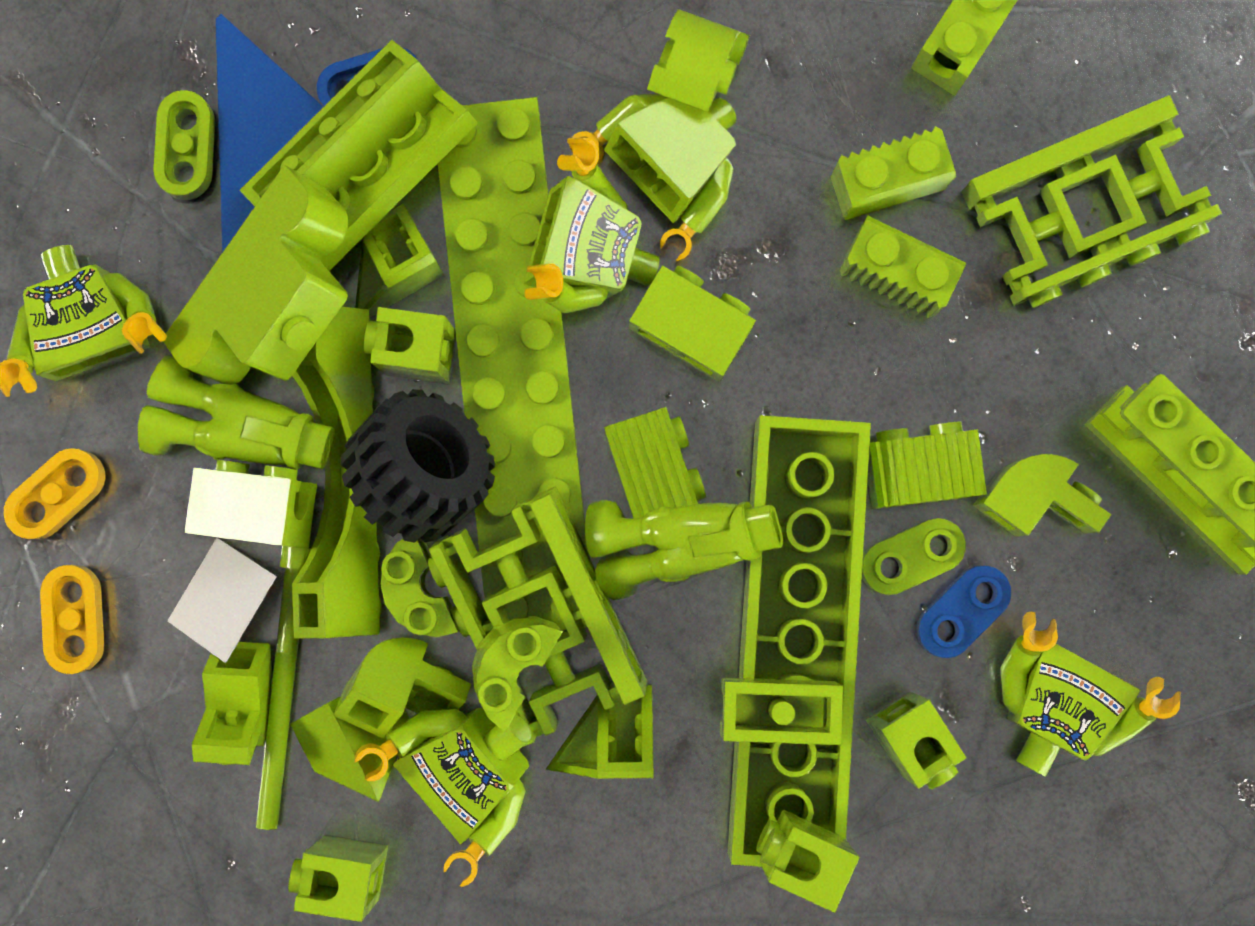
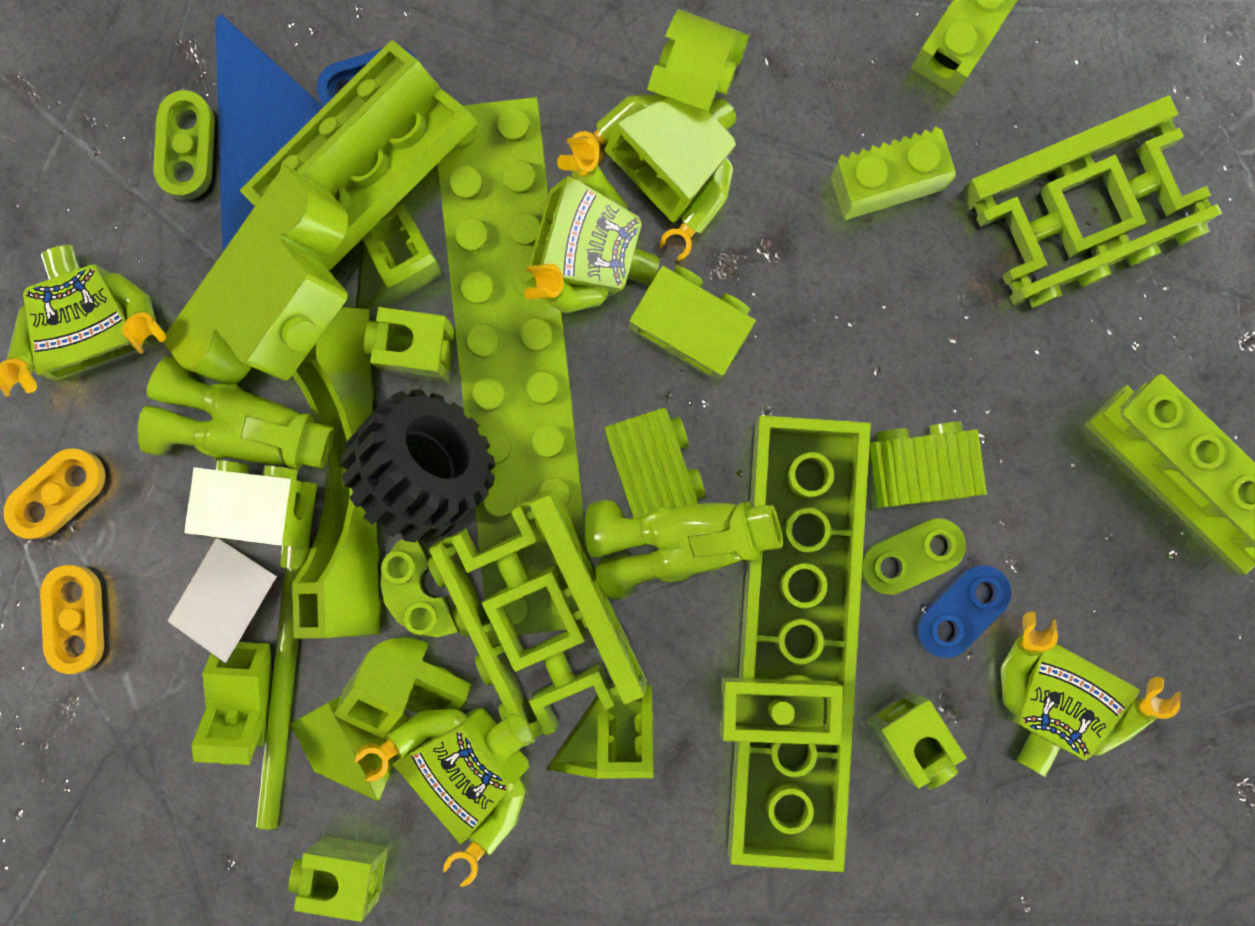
(503, 657): lime cylinder -> none
(806, 860): lime brick -> none
(902, 267): lime brick -> none
(1030, 486): lime brick -> none

